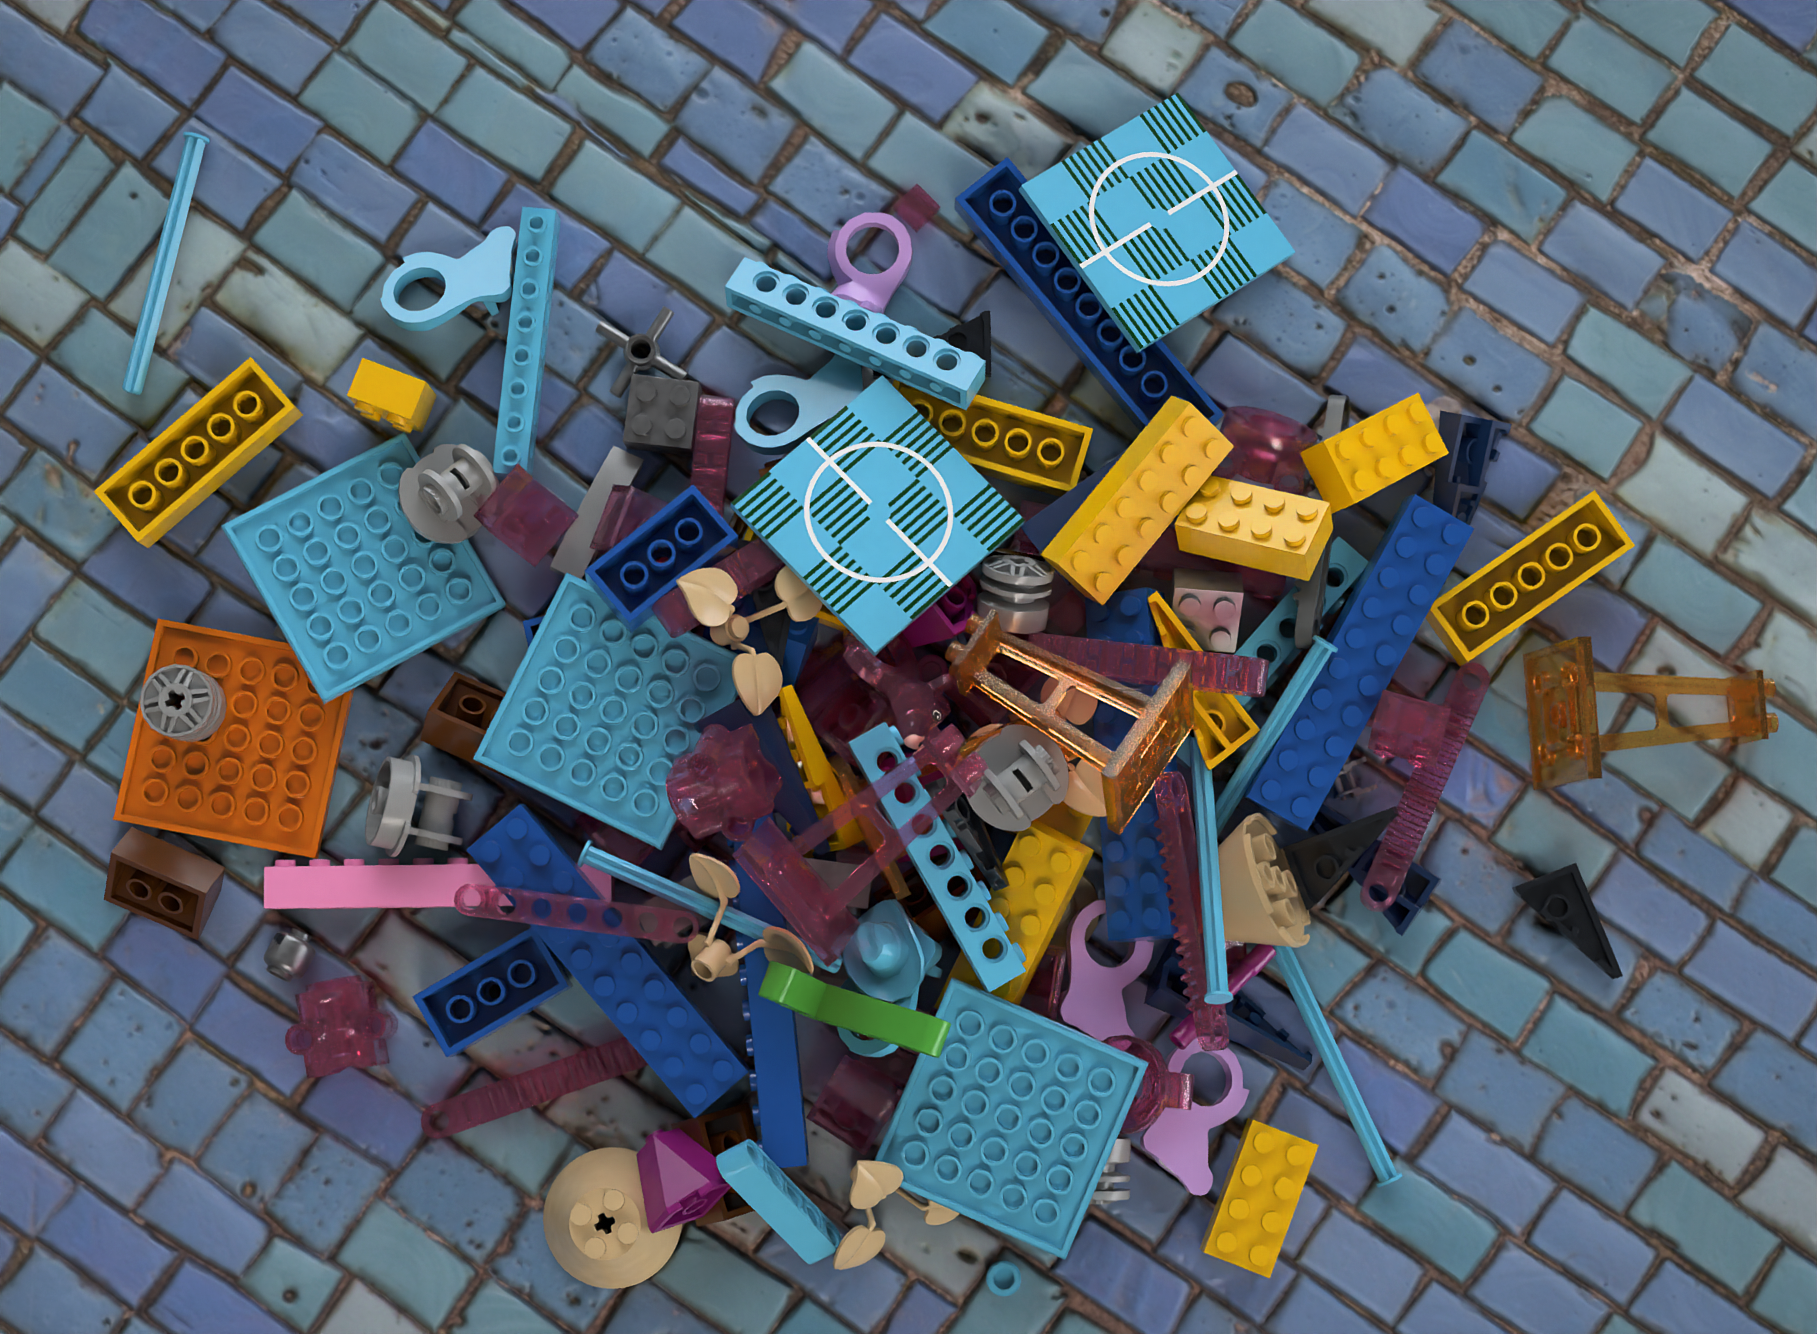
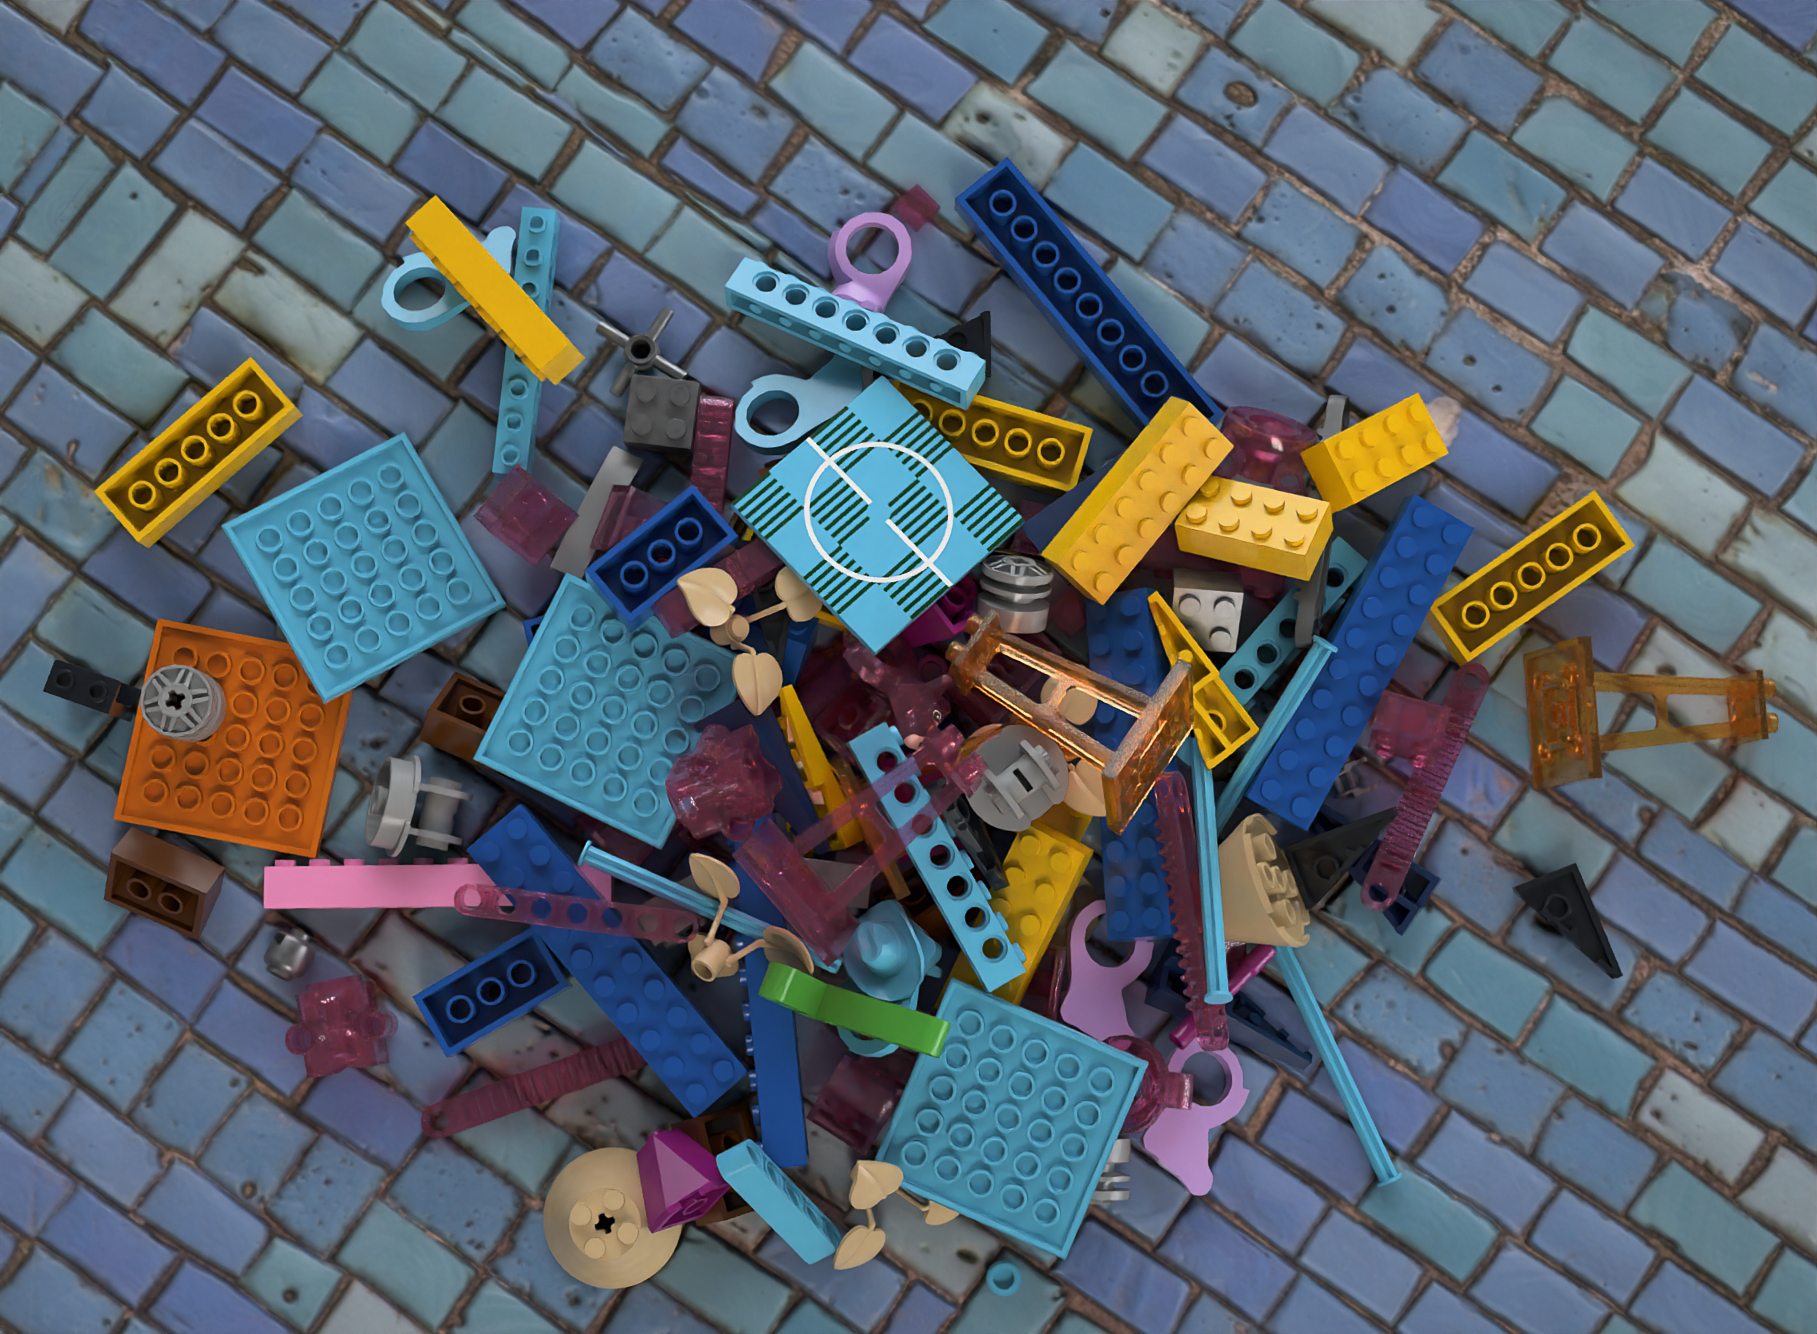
(92, 690): none -> black panel
(164, 262): medium azure axle -> none
(392, 396): yellow brick -> none
(446, 492): light grey piece -> none
(492, 292): none -> yellow brick
(1152, 664): clear pink beam -> none
(1156, 222): medium azure tile -> none
(1258, 1198): yellow brick -> none
(1462, 472): dark blue wedge -> none

